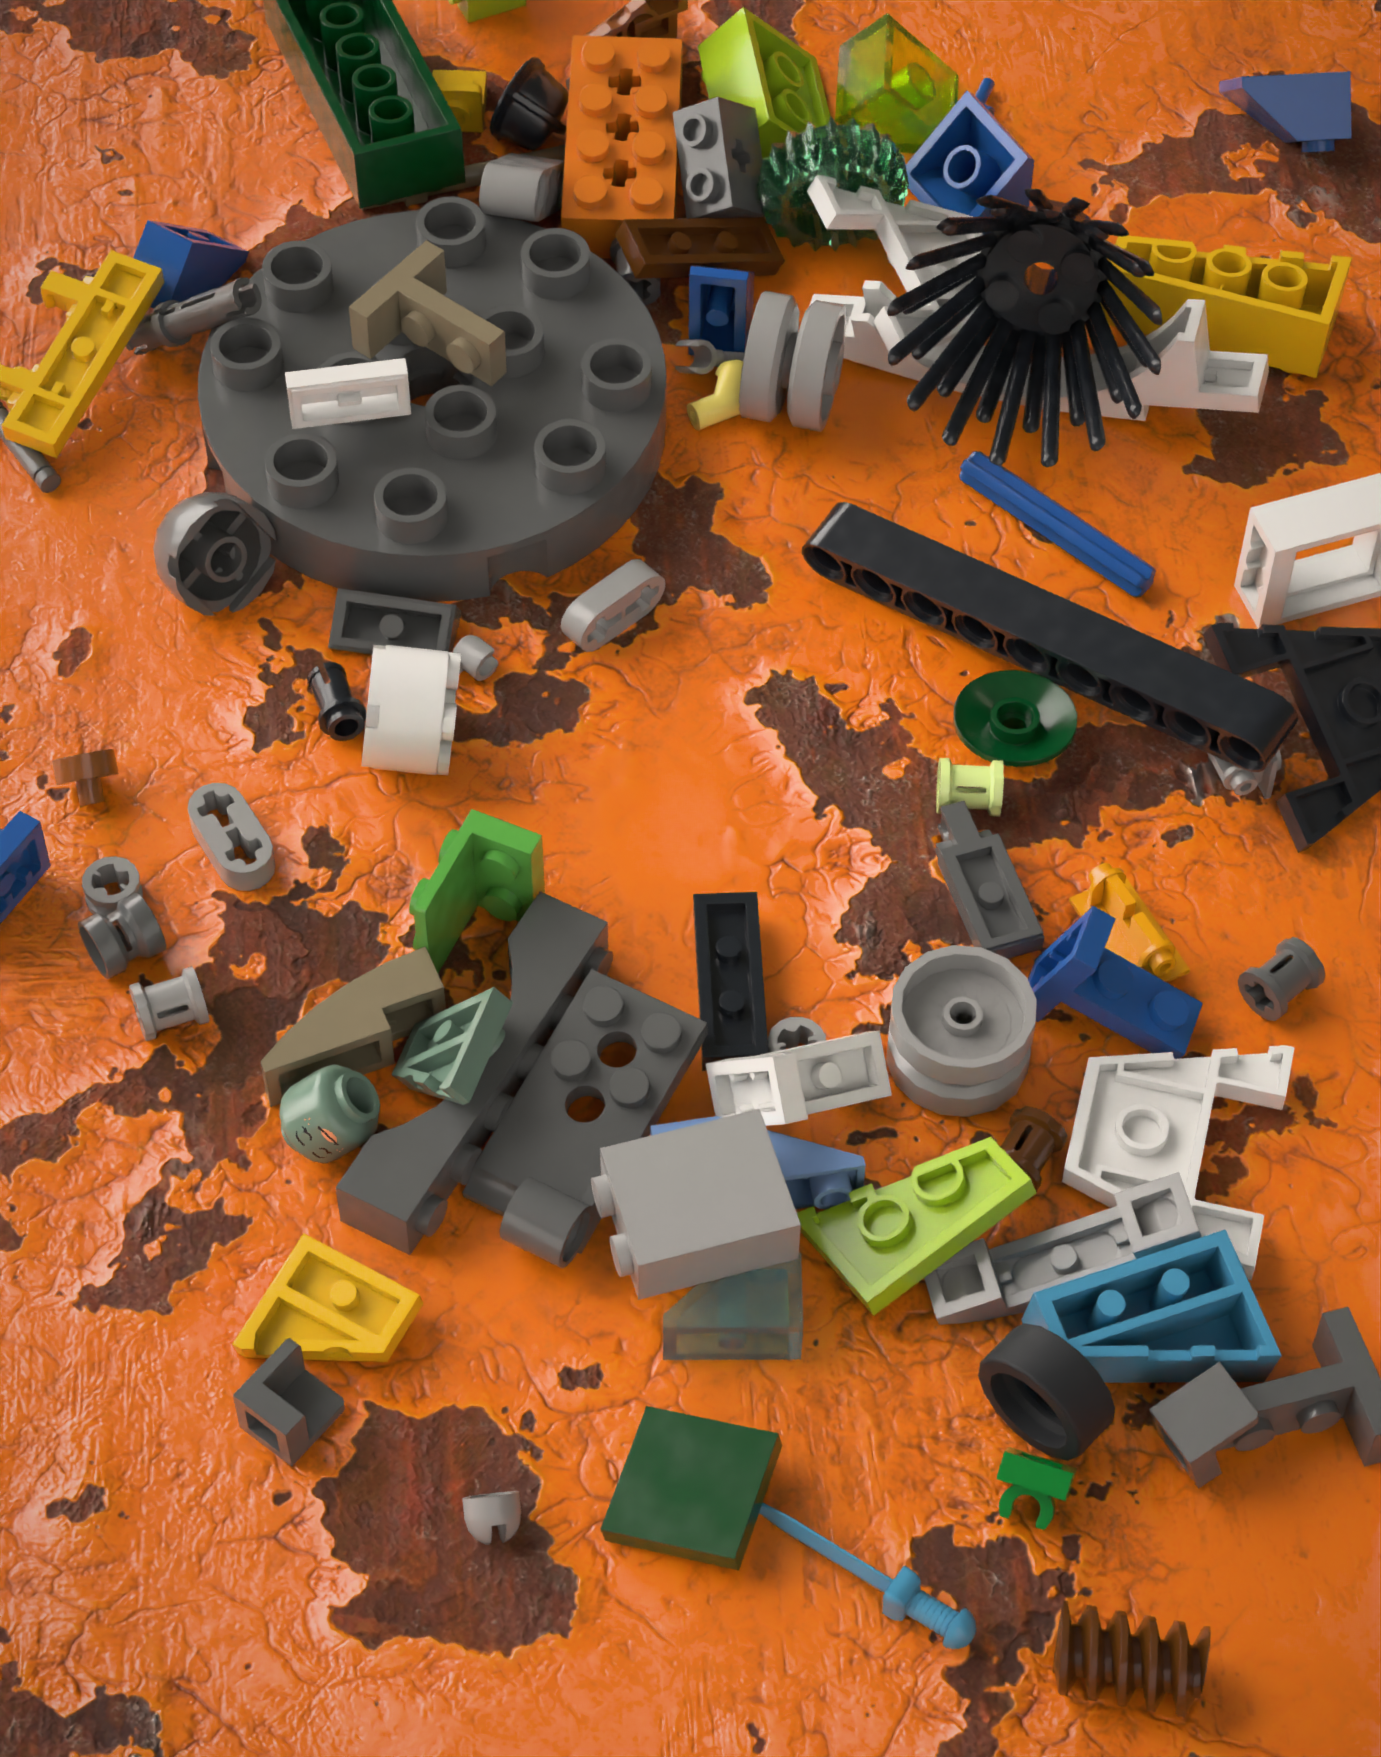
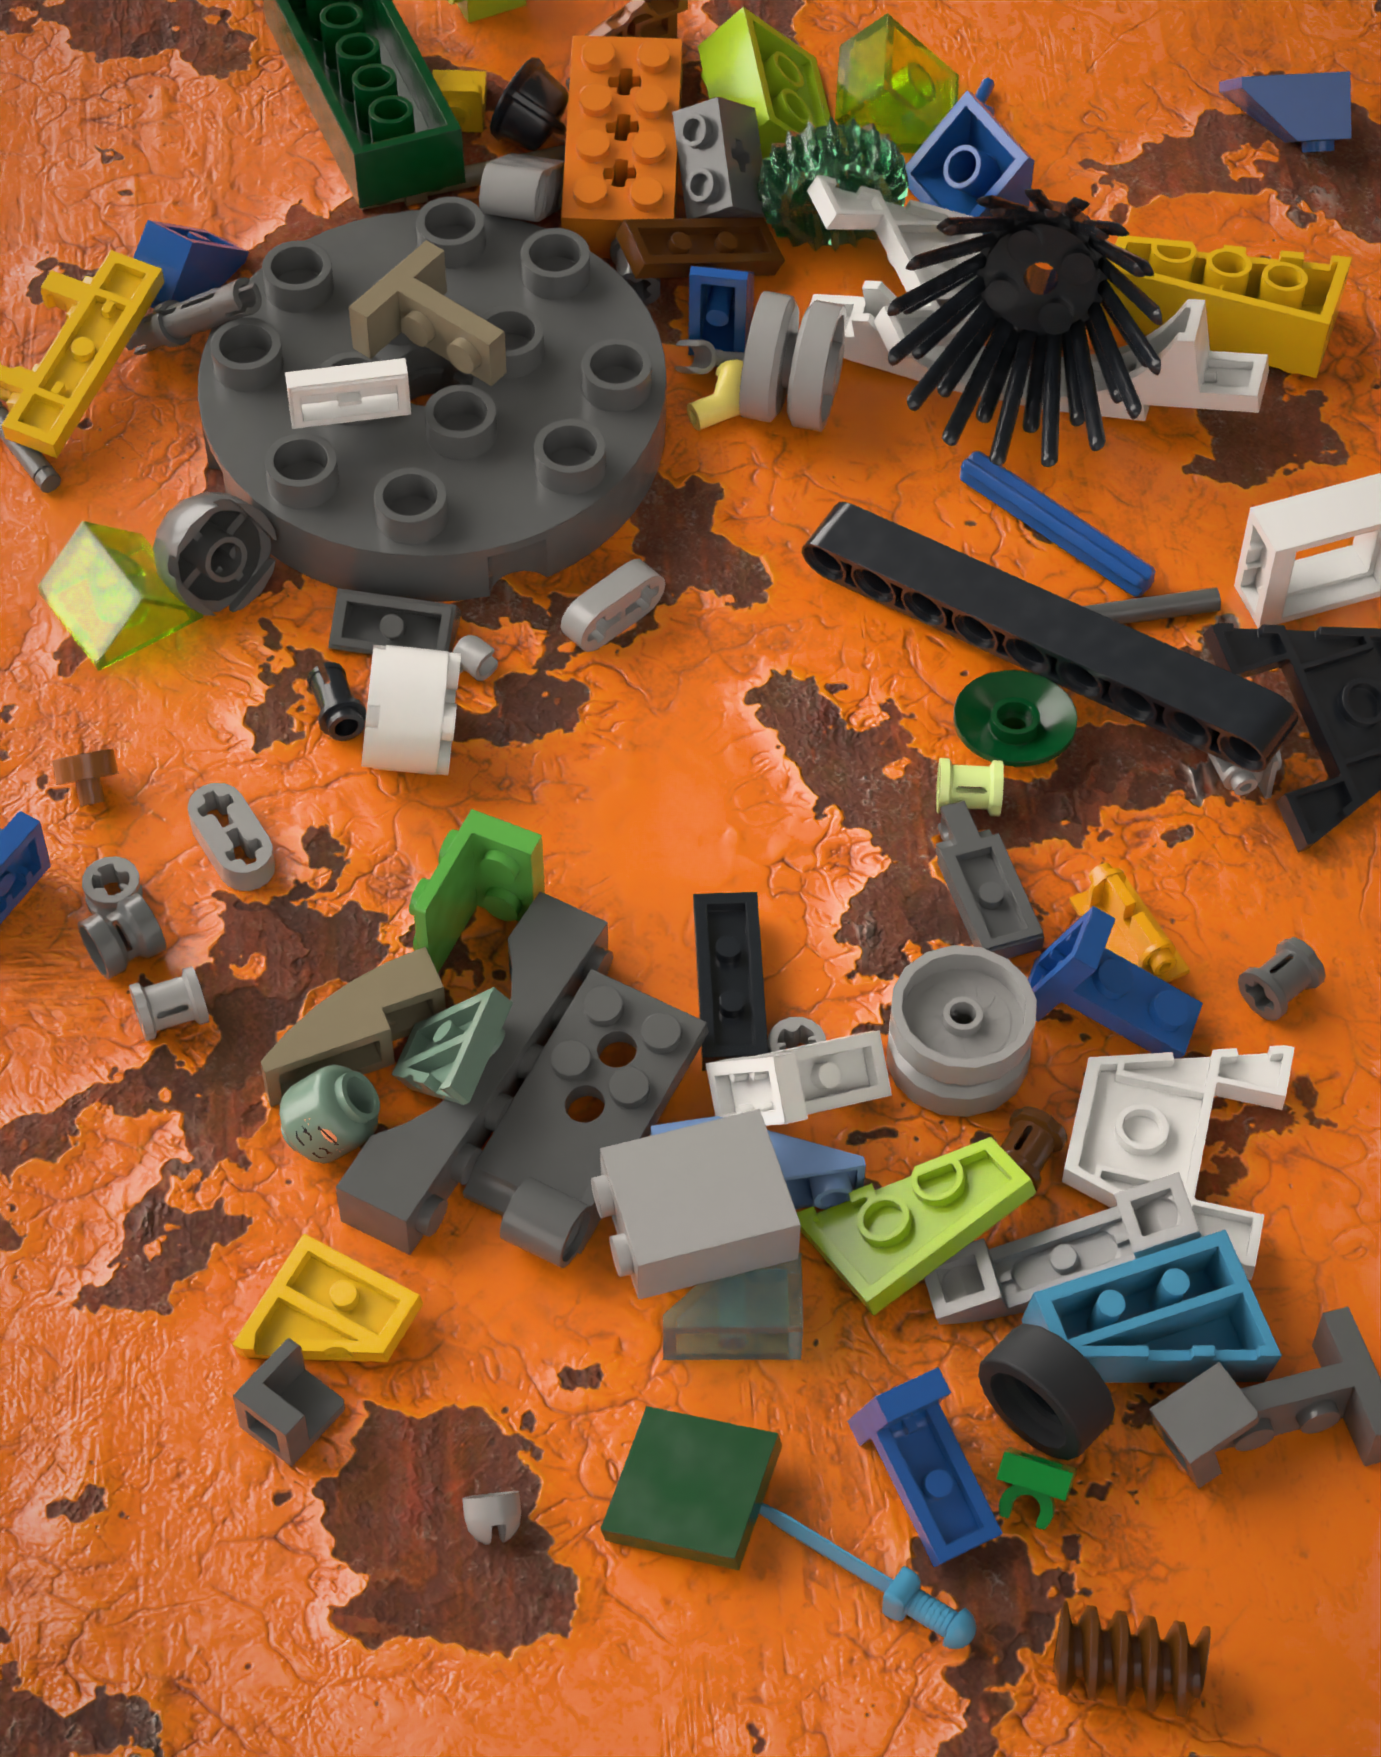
(111, 594): none -> clear neon green slope
(927, 1466): none -> blue bracket
(1160, 606): none -> dark grey bar

